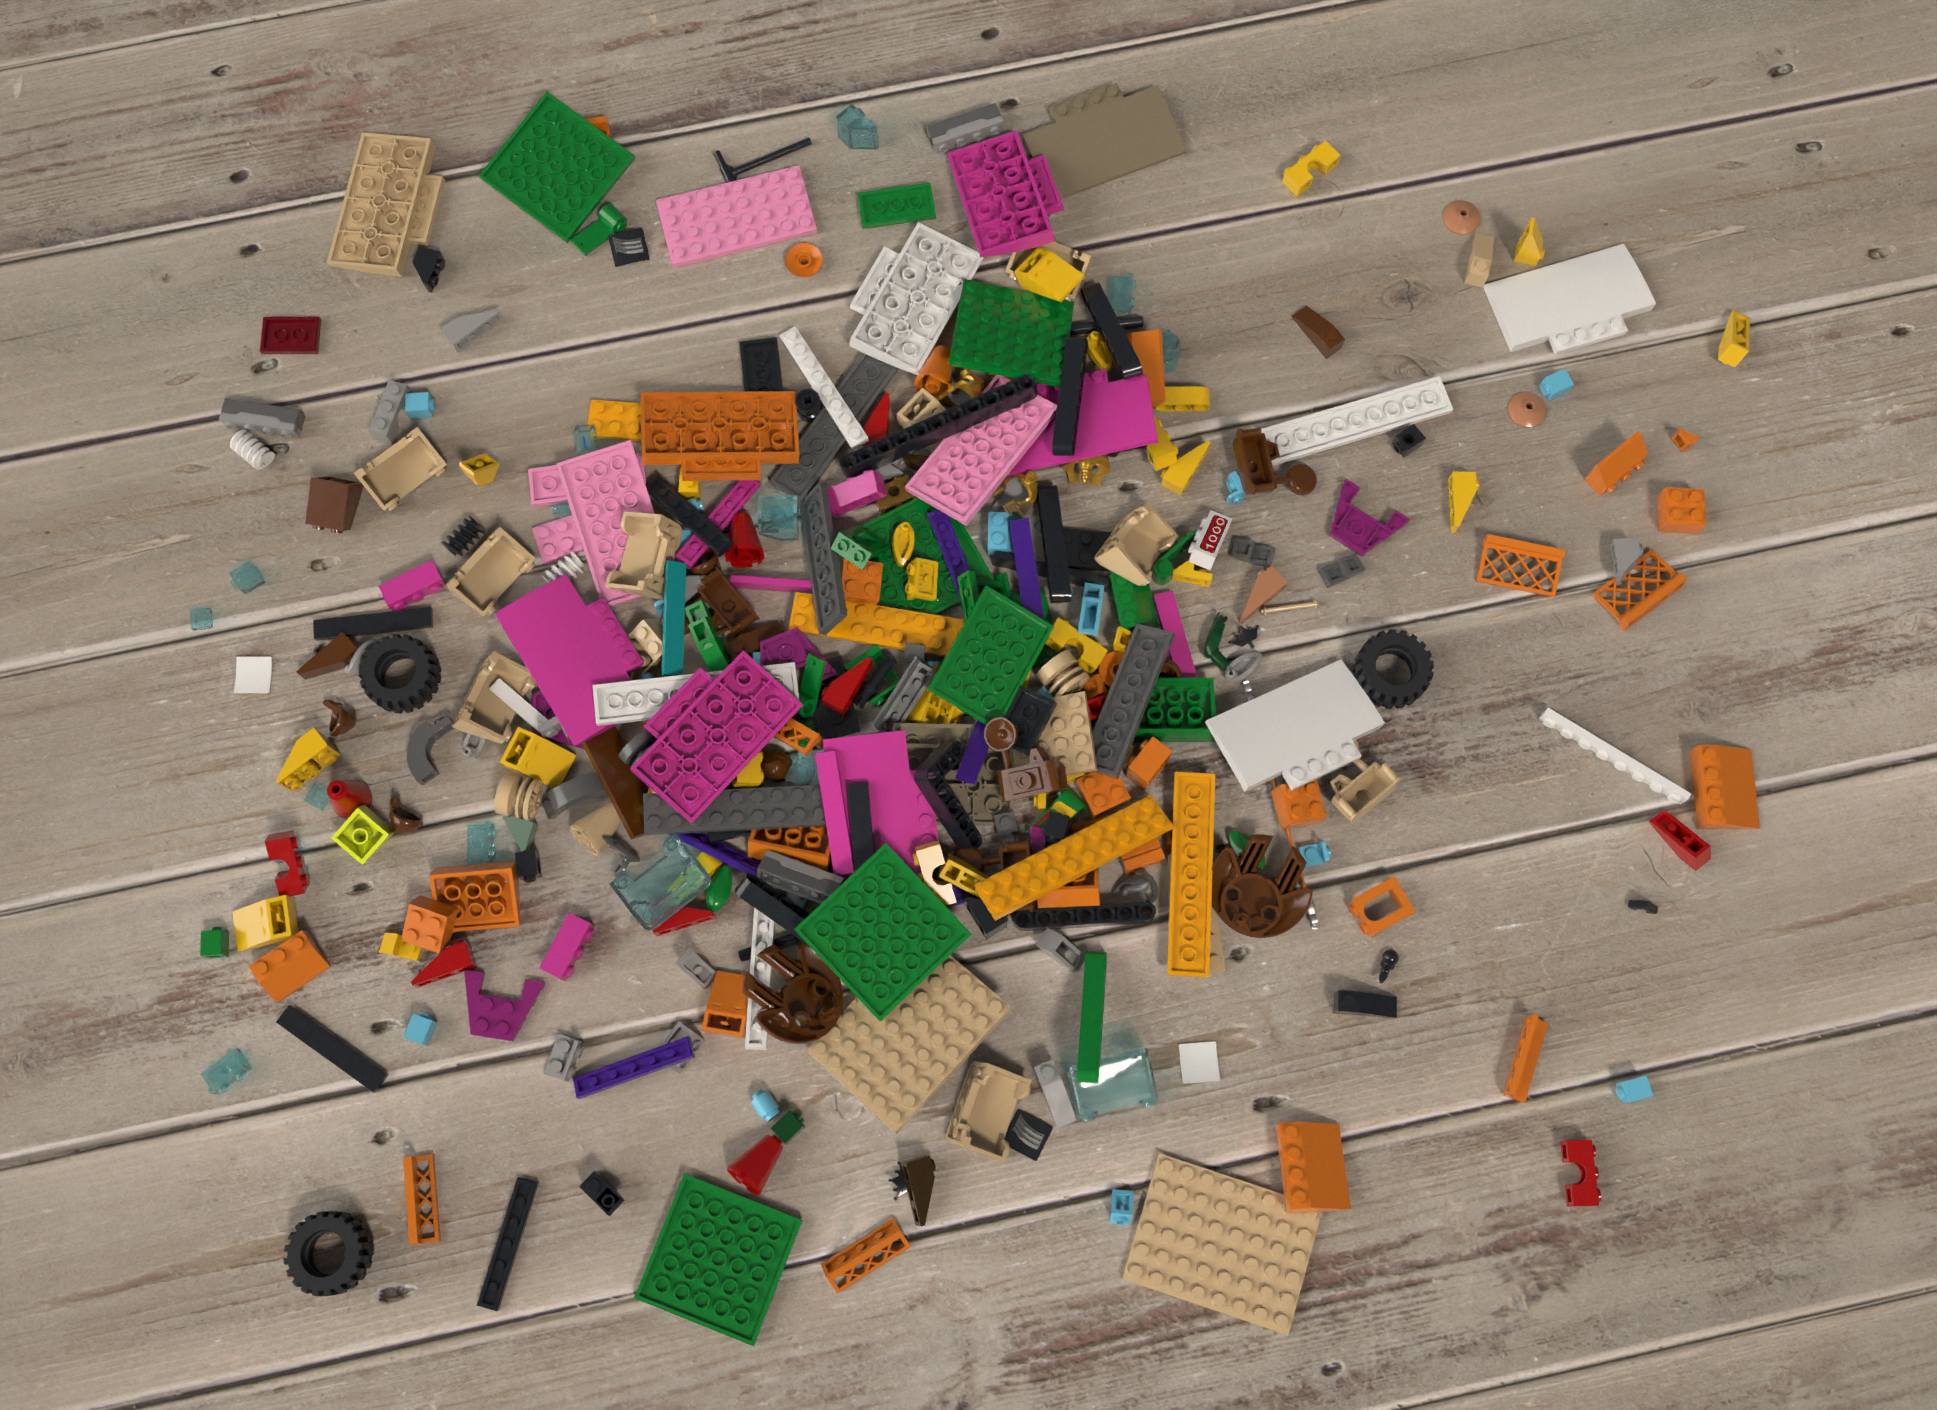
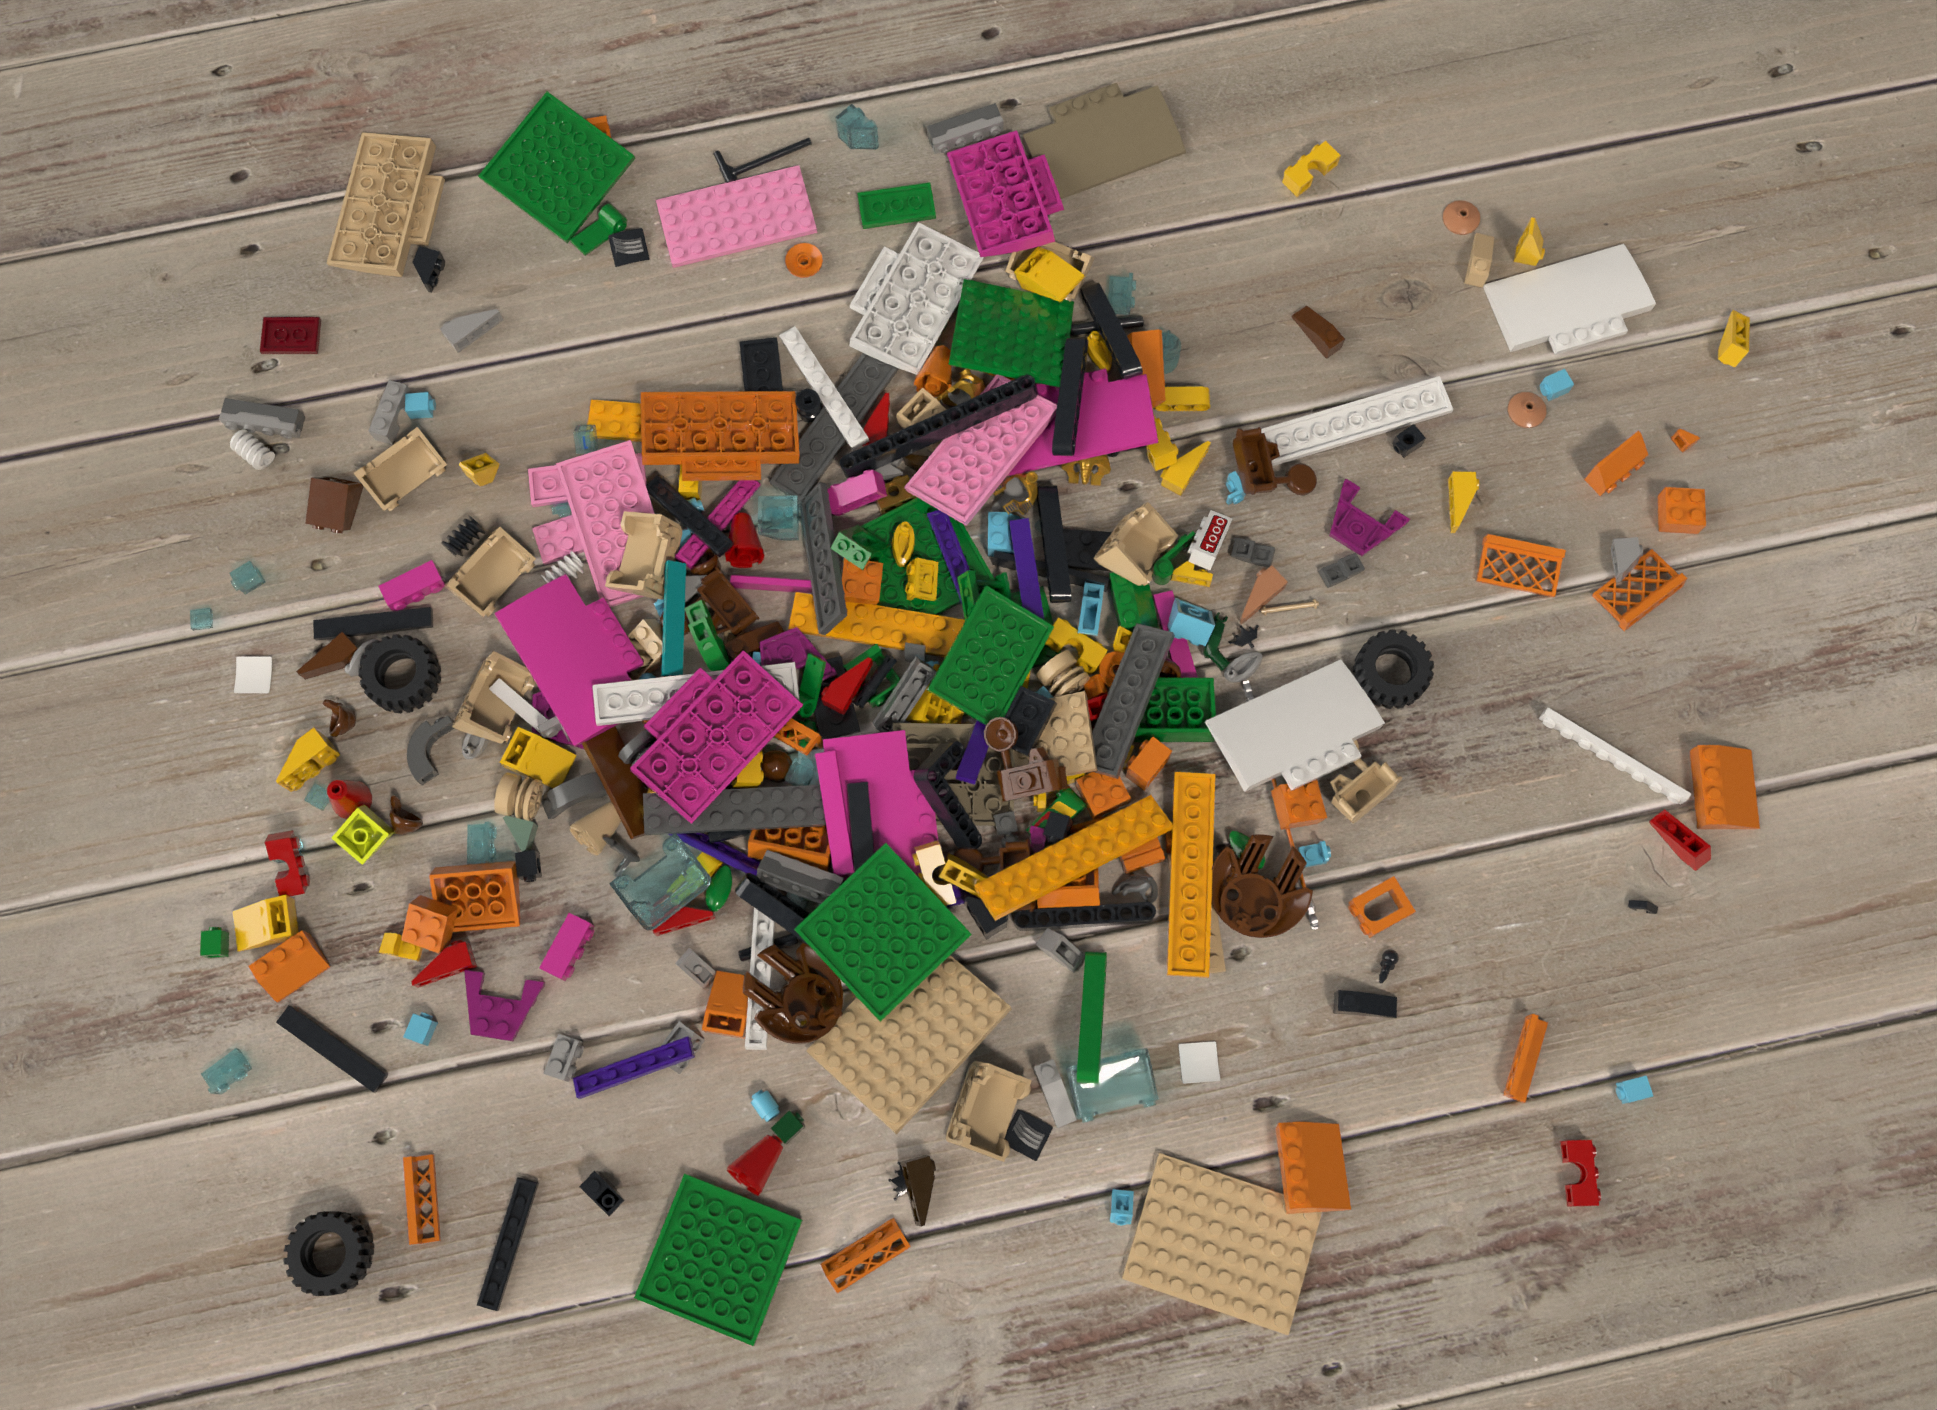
(1191, 622): none -> medium azure slope

